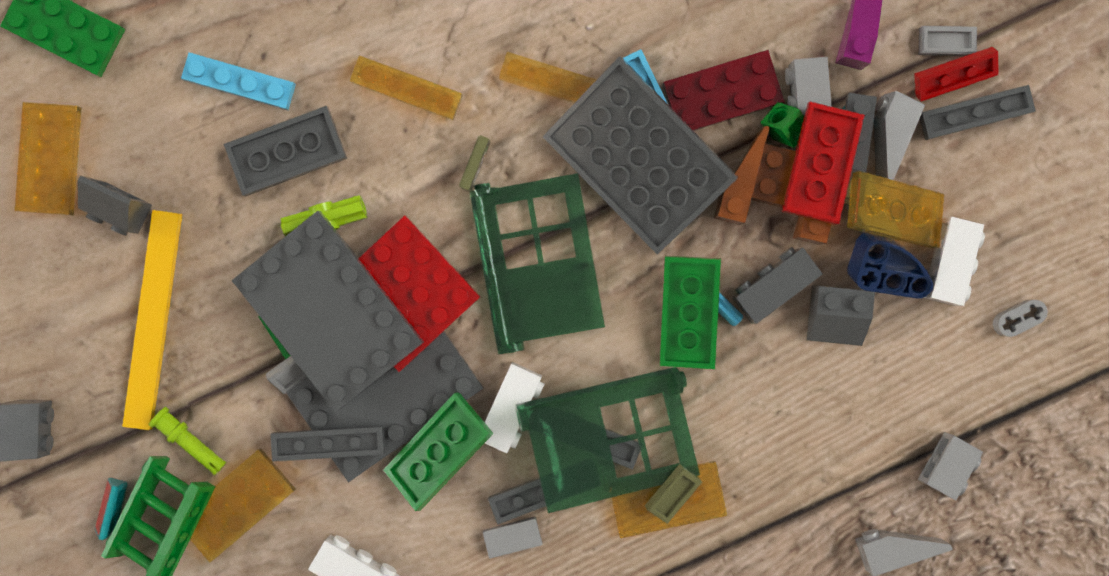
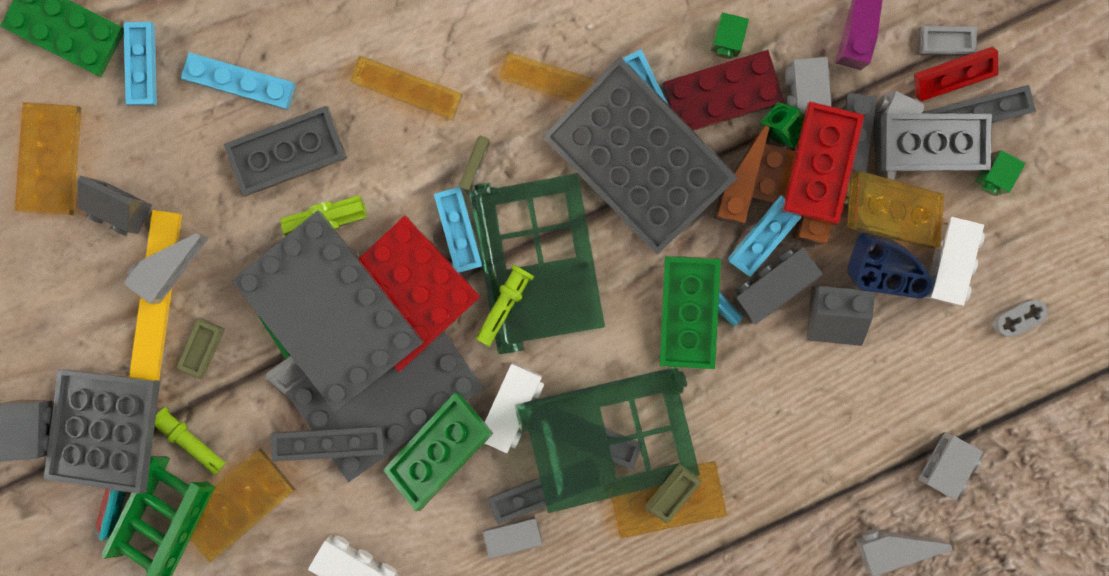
(102, 430): none -> dark grey plate
(140, 64): none -> medium azure plate
(158, 273): none -> light grey slope
(200, 348): none -> olive tile
(458, 229): none -> medium azure plate
(510, 293): none -> lime pin
(729, 35): none -> green brick
(763, 238): none -> medium azure plate
(935, 142): none -> plate
(1003, 173): none -> green brick

